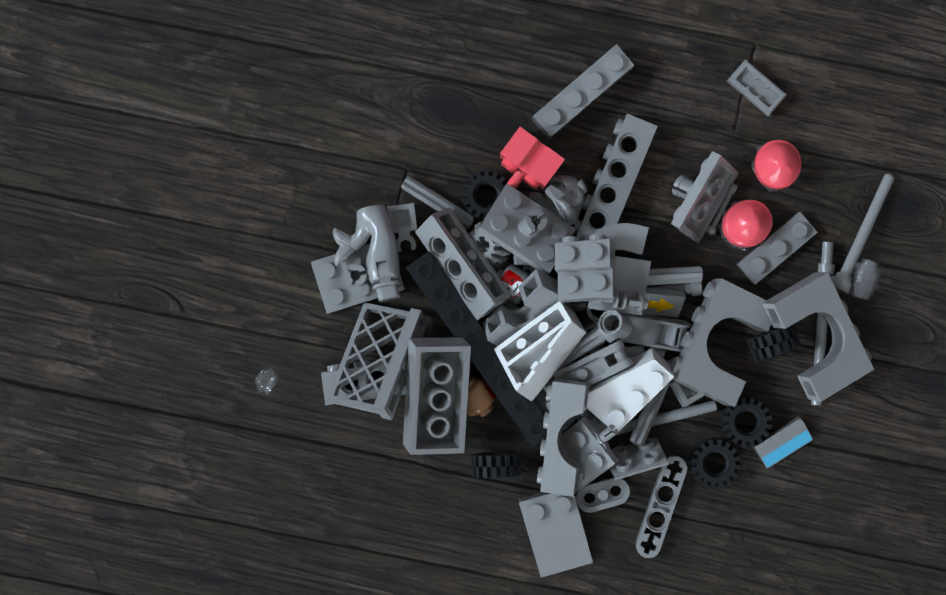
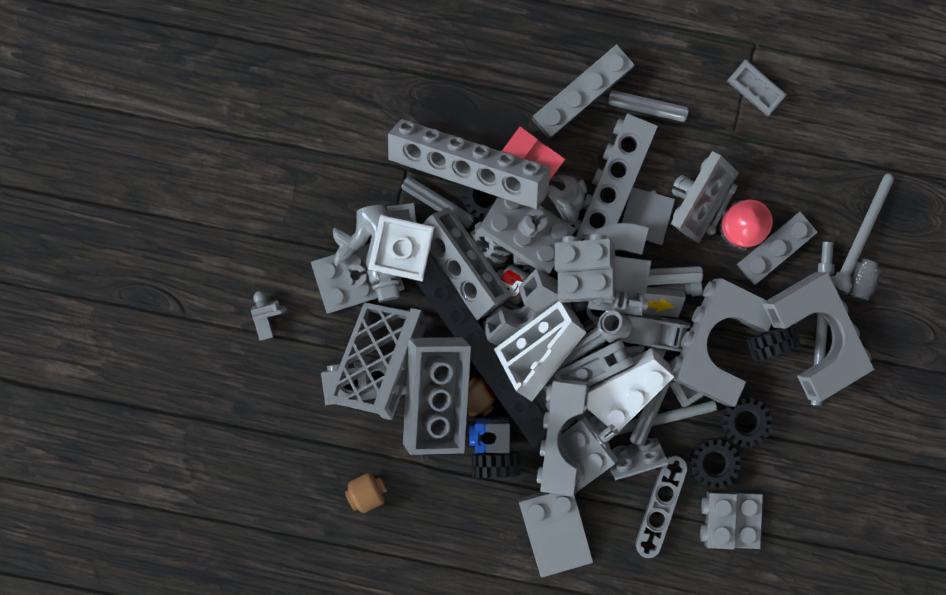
(262, 312): none -> light grey piece
(266, 380): clear plate -> none
(366, 492): none -> medium nougat head
(401, 248): none -> white plate
(469, 163): none -> light grey brick
(491, 444): none -> piece
(602, 495): light grey plate -> none
(648, 106): none -> light grey axle
(650, 211): none -> light grey piece
(732, 520): none -> light grey plate
(777, 164): coral hair -> none
(783, 442): light grey slope -> none

